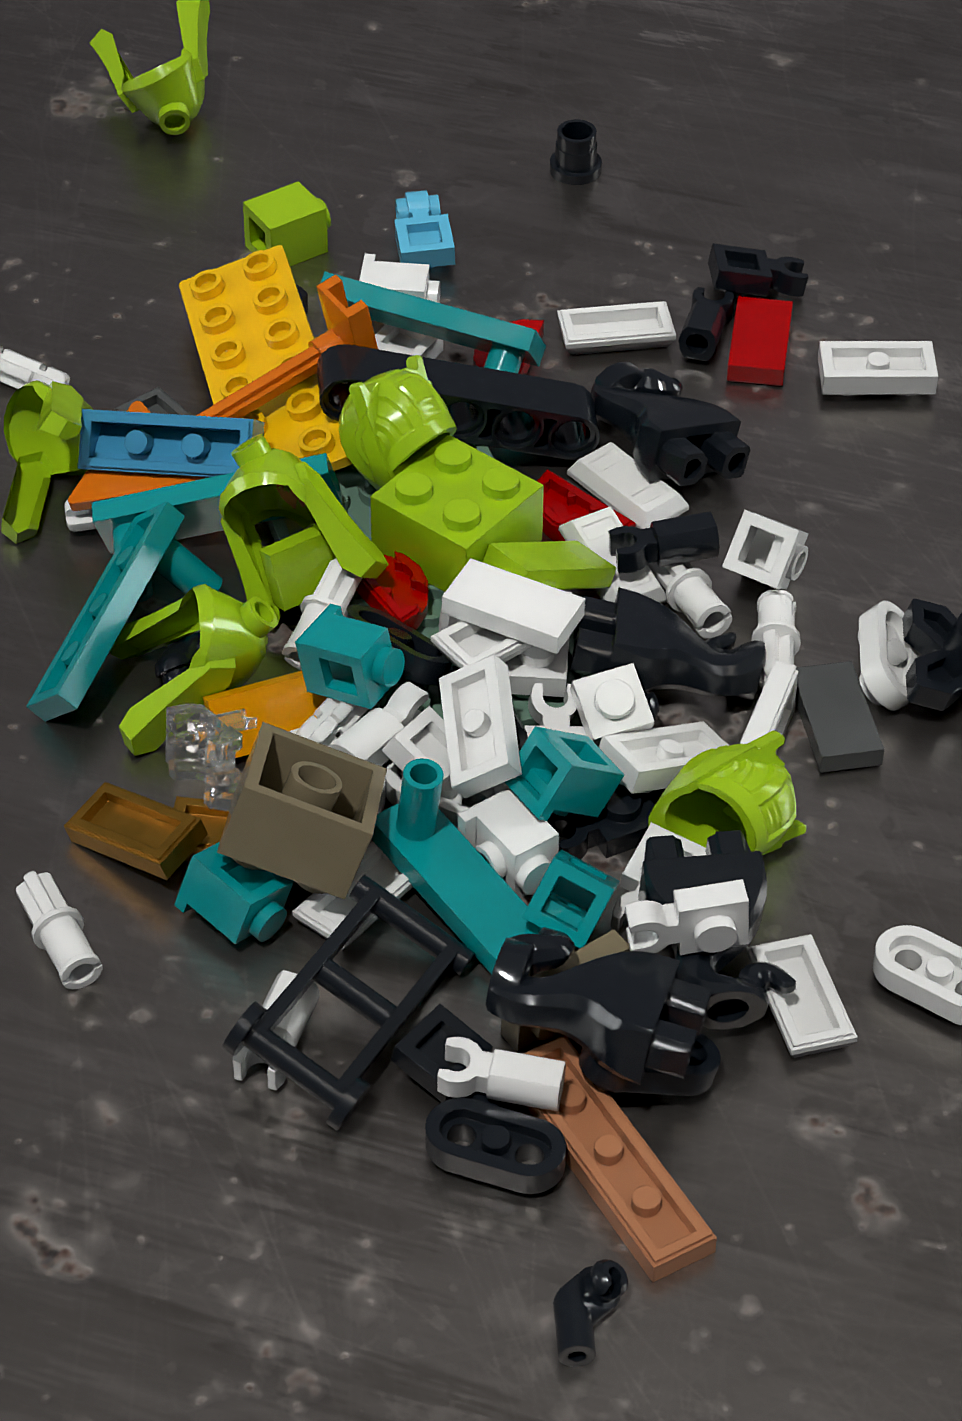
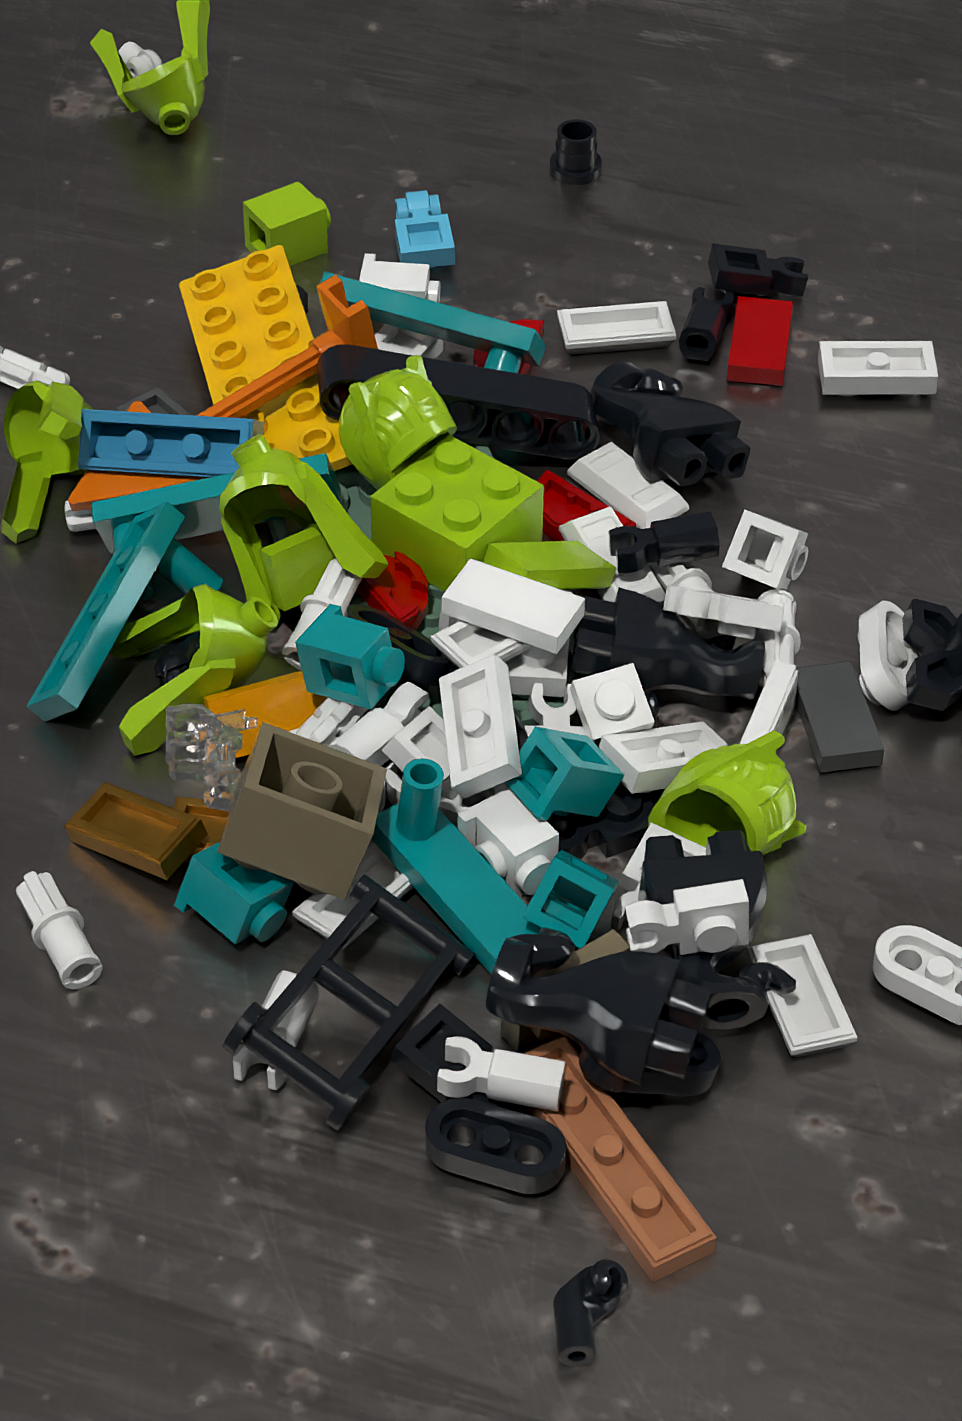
(138, 59): none -> white arm
(735, 614): none -> white plate

